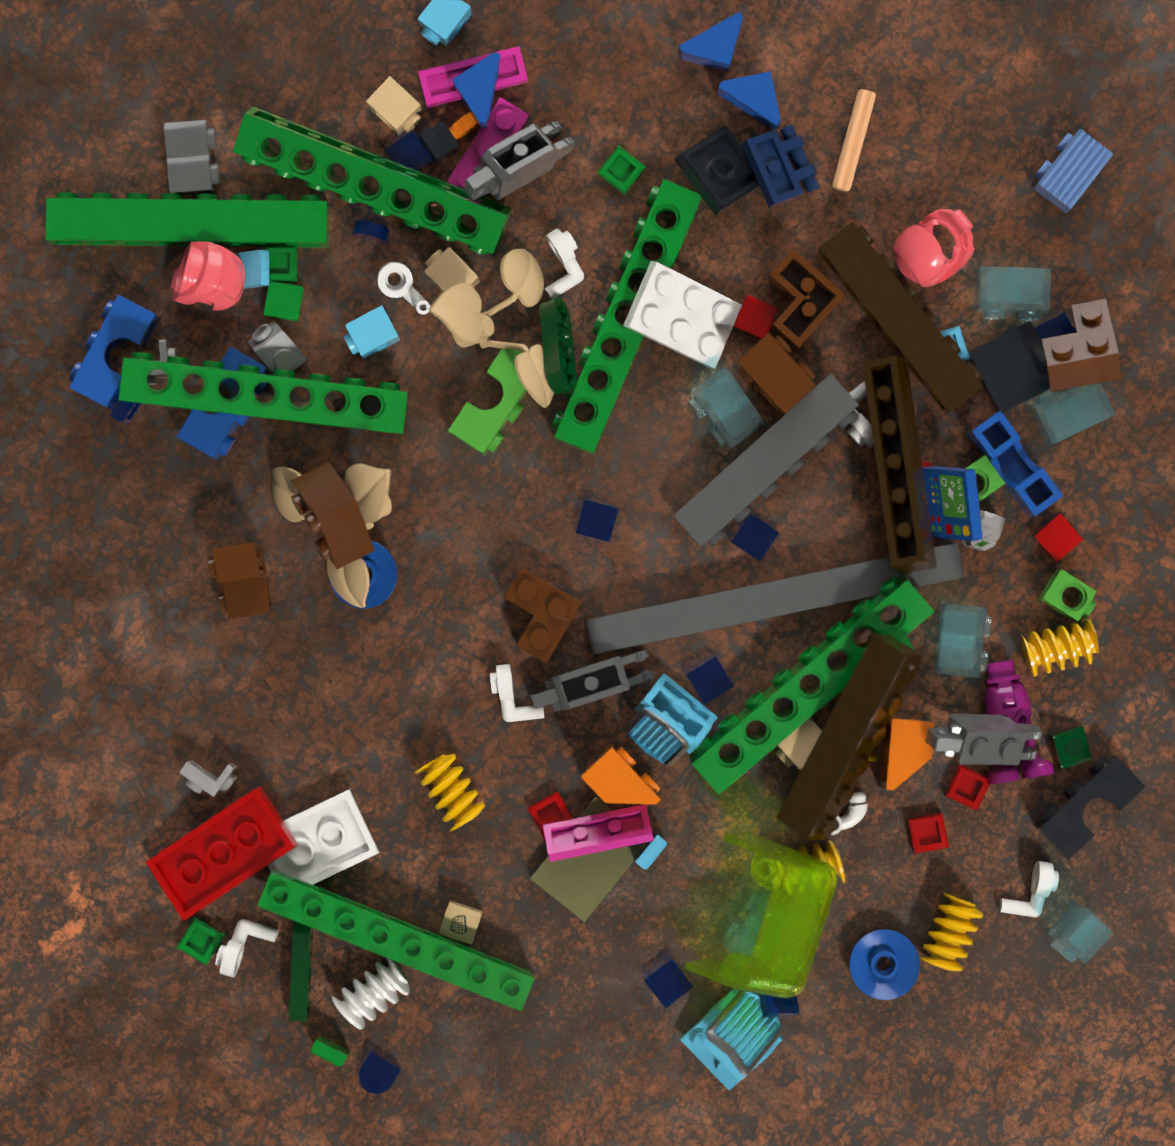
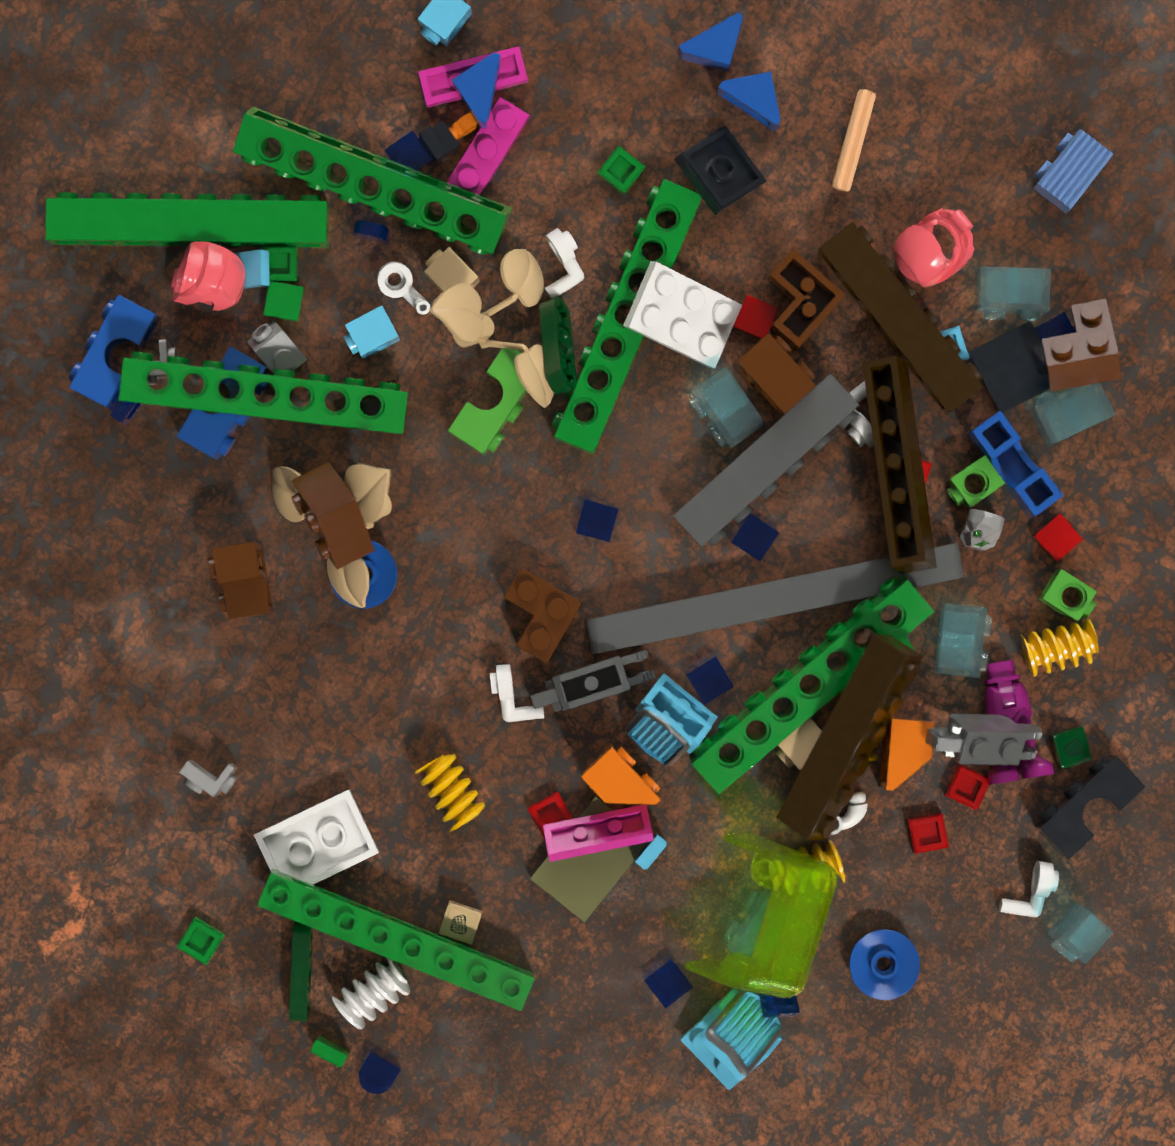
(190, 157): dark grey brick -> none
(222, 853): red plate -> none
(230, 956): white plate -> none
(395, 107): tan brick -> none
(517, 161): dark grey hinge -> none
(773, 169): dark blue plate -> none
(952, 934): yellow piece -> none
(953, 503): blue tile -> none

